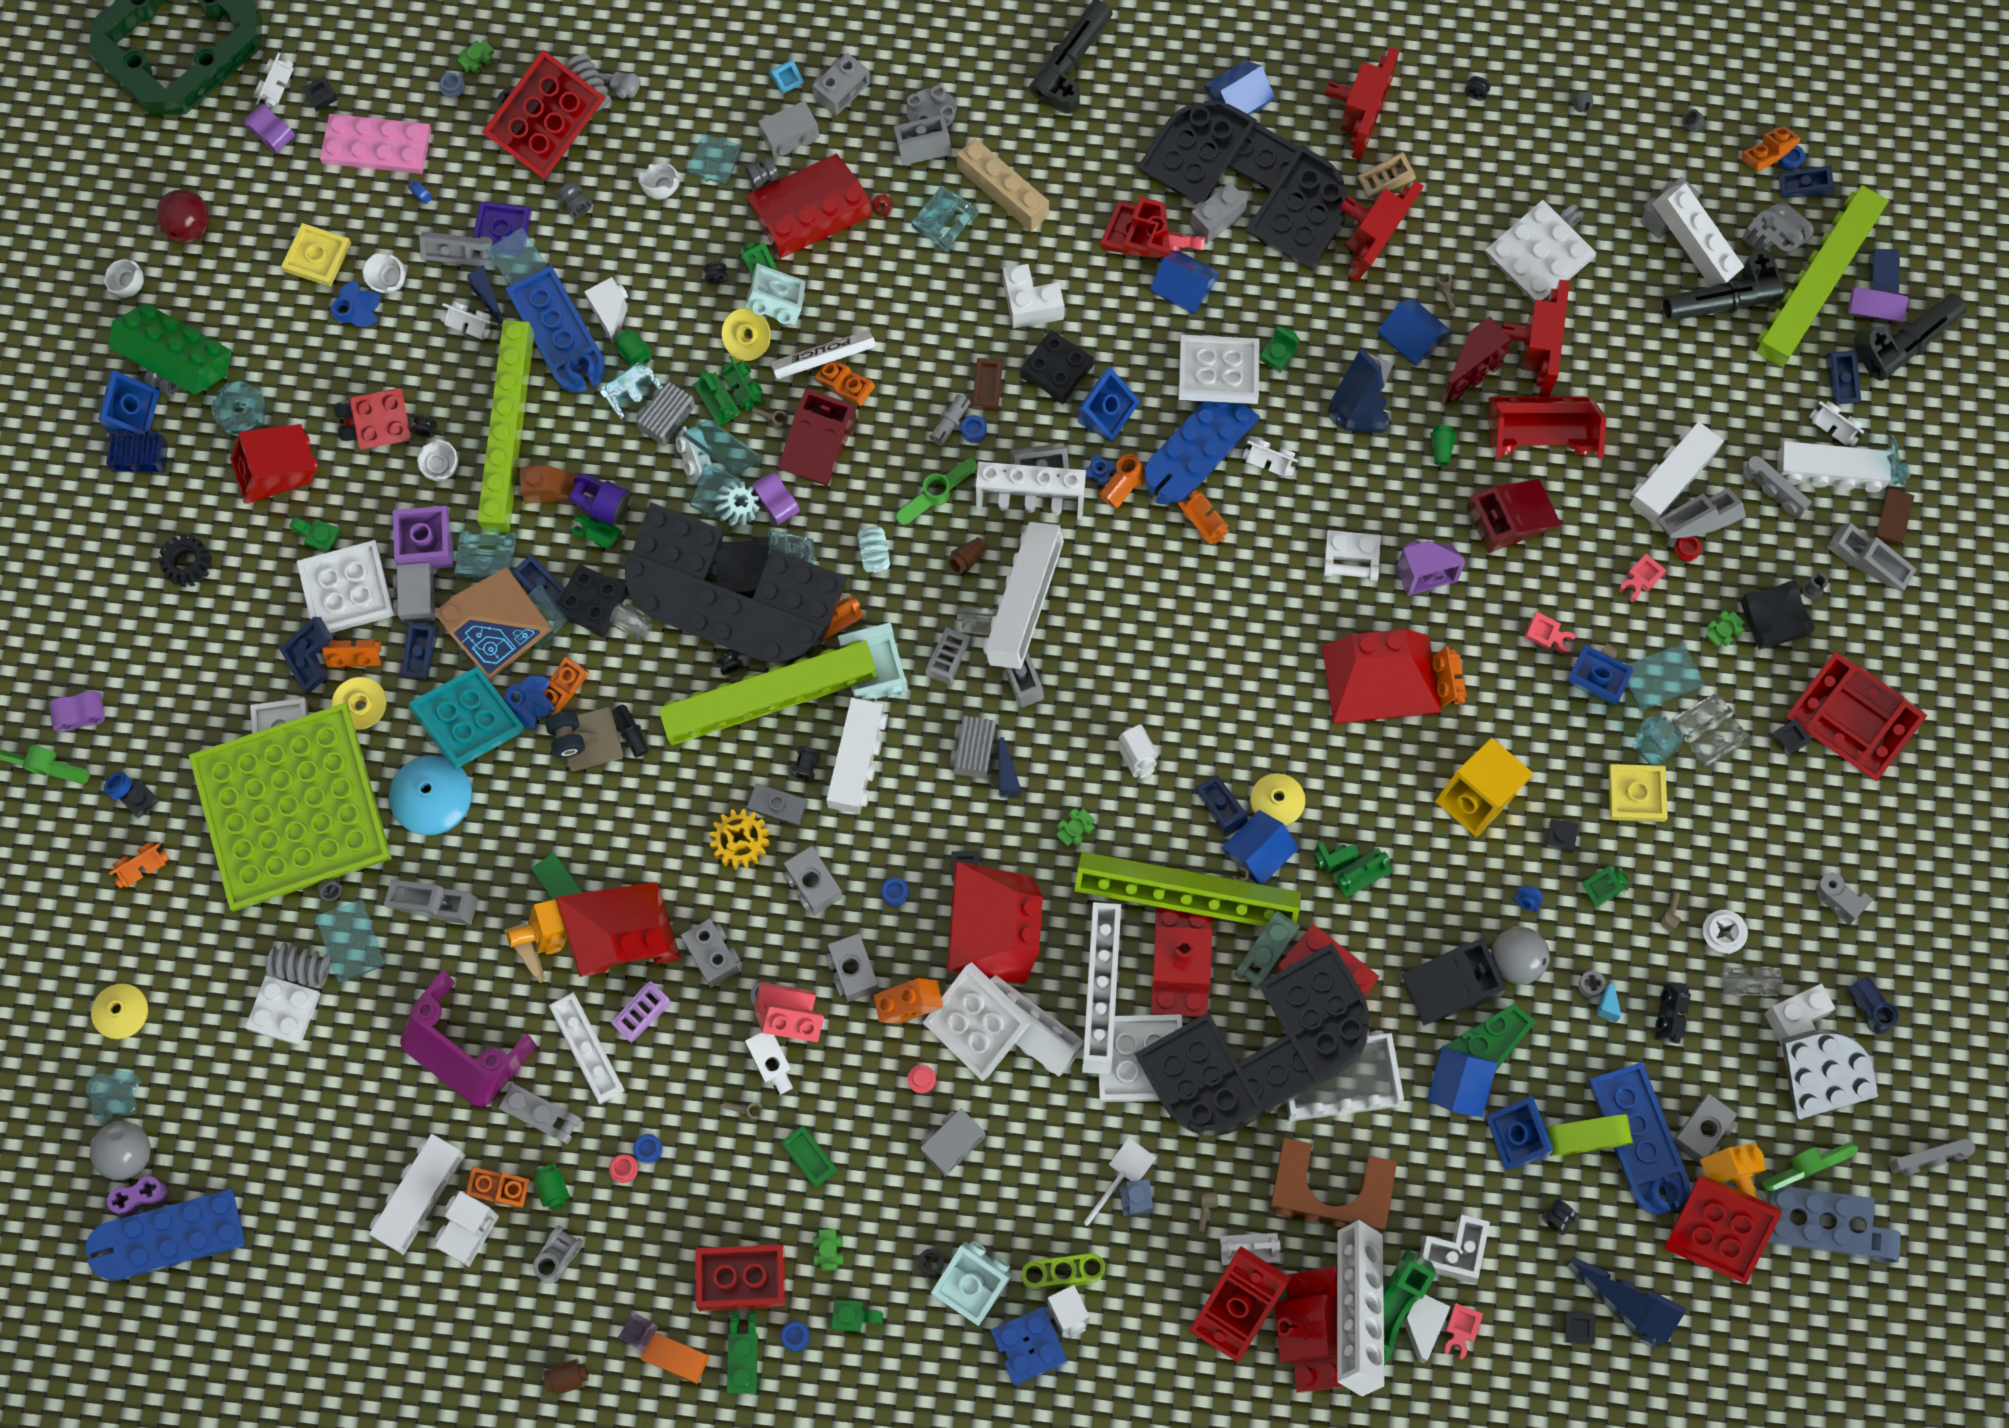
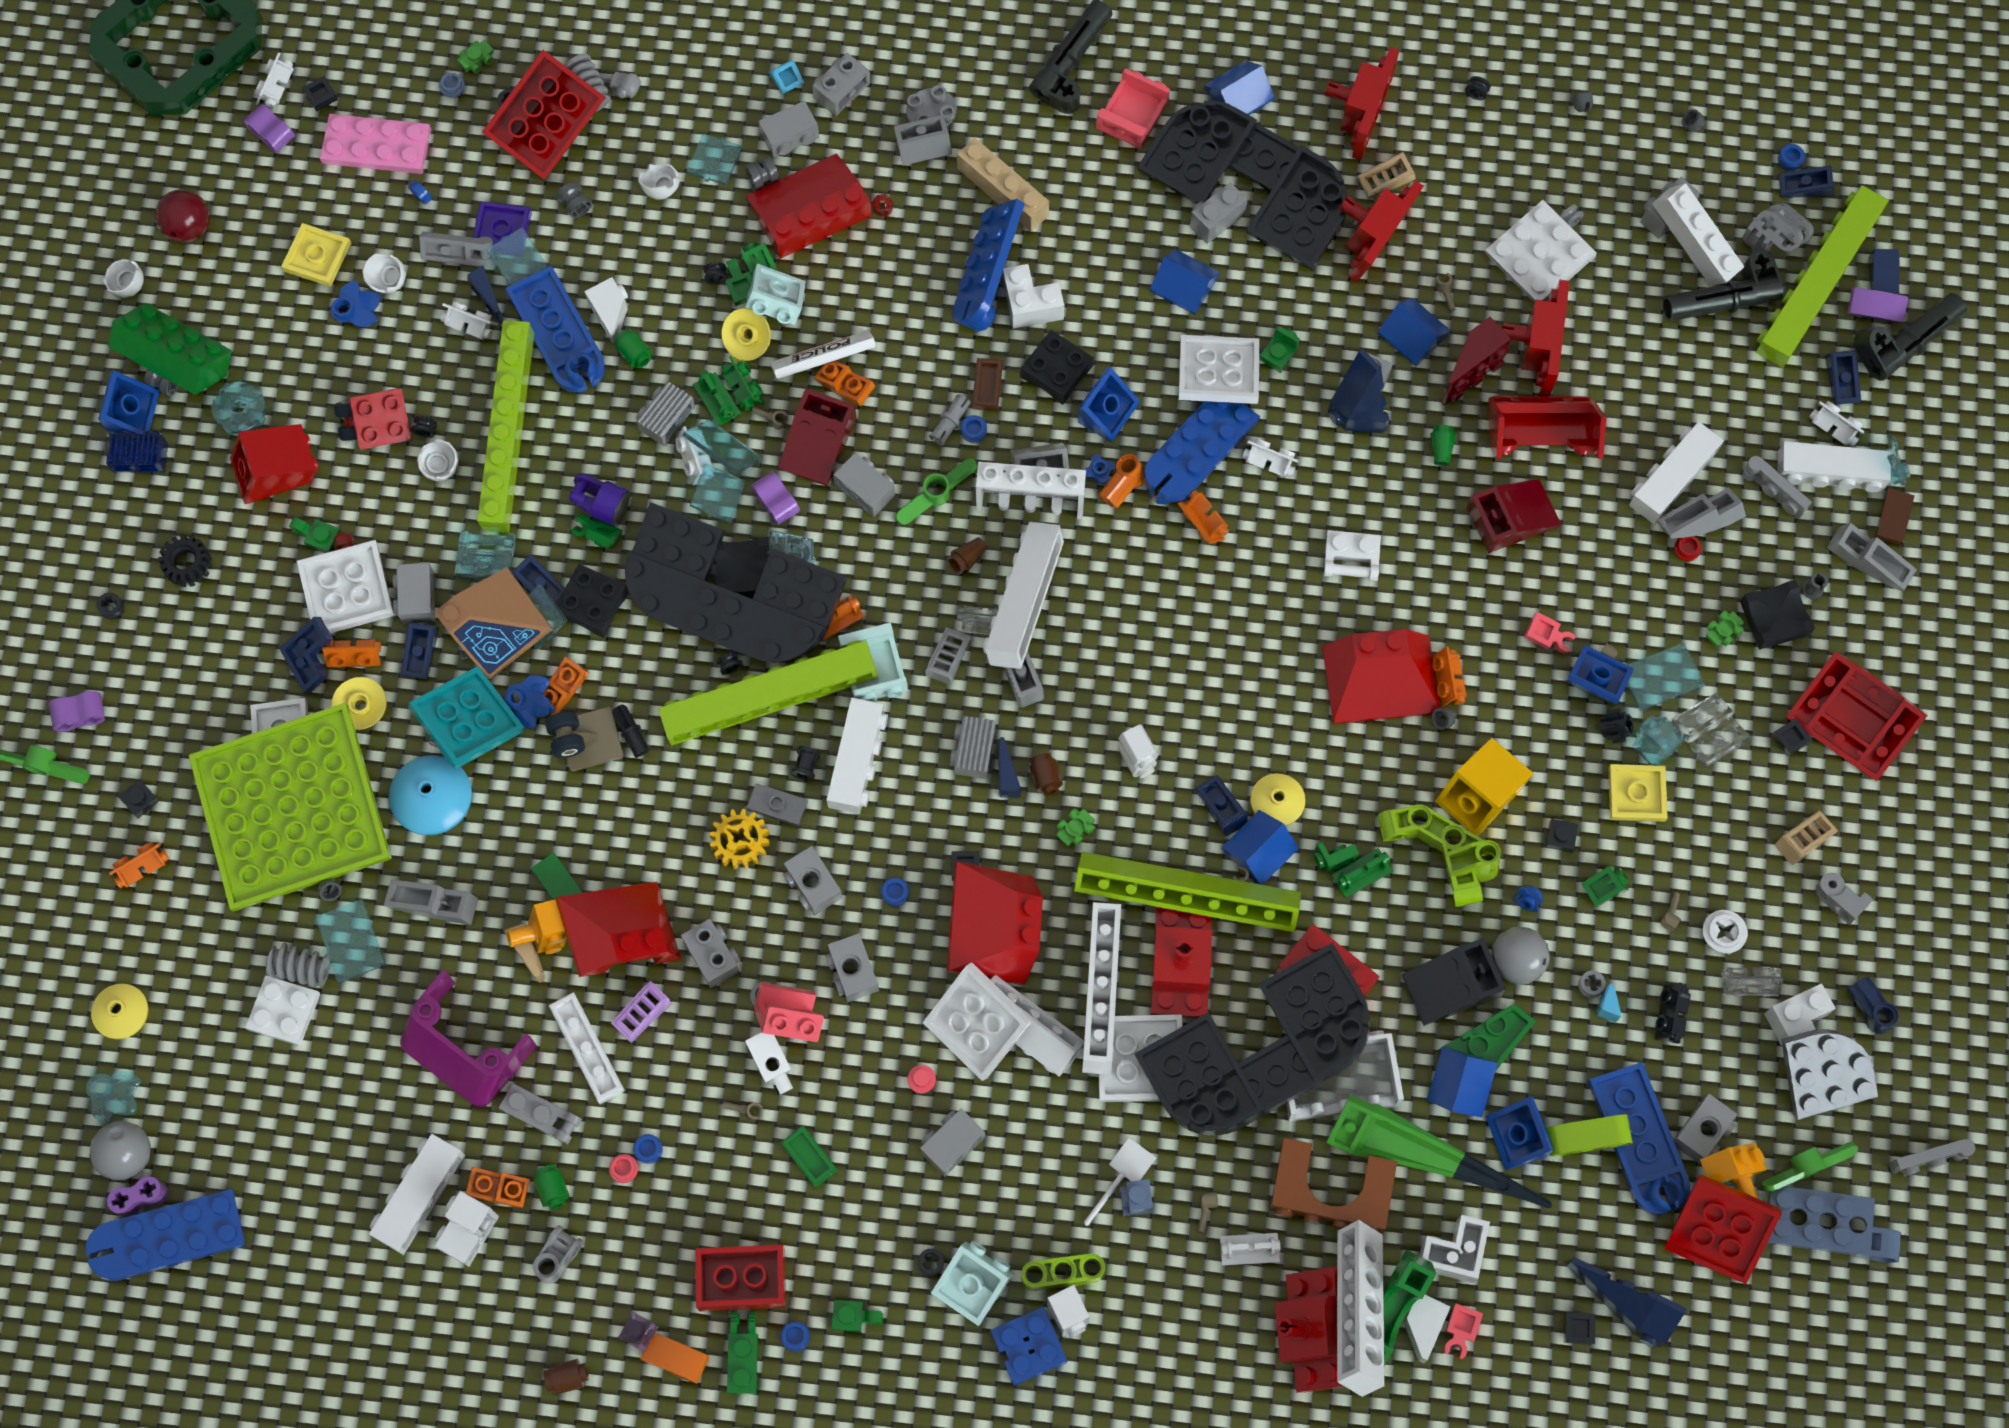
(103, 601): none -> black bush
(117, 785): blue tile -> none
(343, 540): none -> clear red hinge
(423, 537): medium lavender slope -> none
(545, 484): dark orange slope -> none
(629, 386): clear light blue window -> none
(631, 621): clear brick -> none
(739, 283): none -> green plate
(746, 501): light aqua gear -> none
(827, 1242): bright green piece -> none
(865, 484): none -> light grey brick
(873, 549): light aqua gear -> none
(908, 1001): orange brick -> none
(938, 213): clear light blue plate -> none
(985, 265): none -> blue plate
(1045, 774): none -> reddish brown brick
(1133, 108): none -> coral panel
(1138, 229): red slope -> none
(1183, 240): coral plate -> none
(1239, 1304): red brick -> none
(1268, 949): sand green plate -> none
(1380, 1133): none -> bright green plate
(1428, 566): medium lavender slope -> none
(1443, 722): none -> dark grey hinge
(1464, 861): none -> lime connector
(1559, 1216): black wheel -> none
(1616, 725): none -> black gear
(1643, 575): coral plate -> none
(1774, 147): orange slope -> none
(1794, 849): none -> tan slope

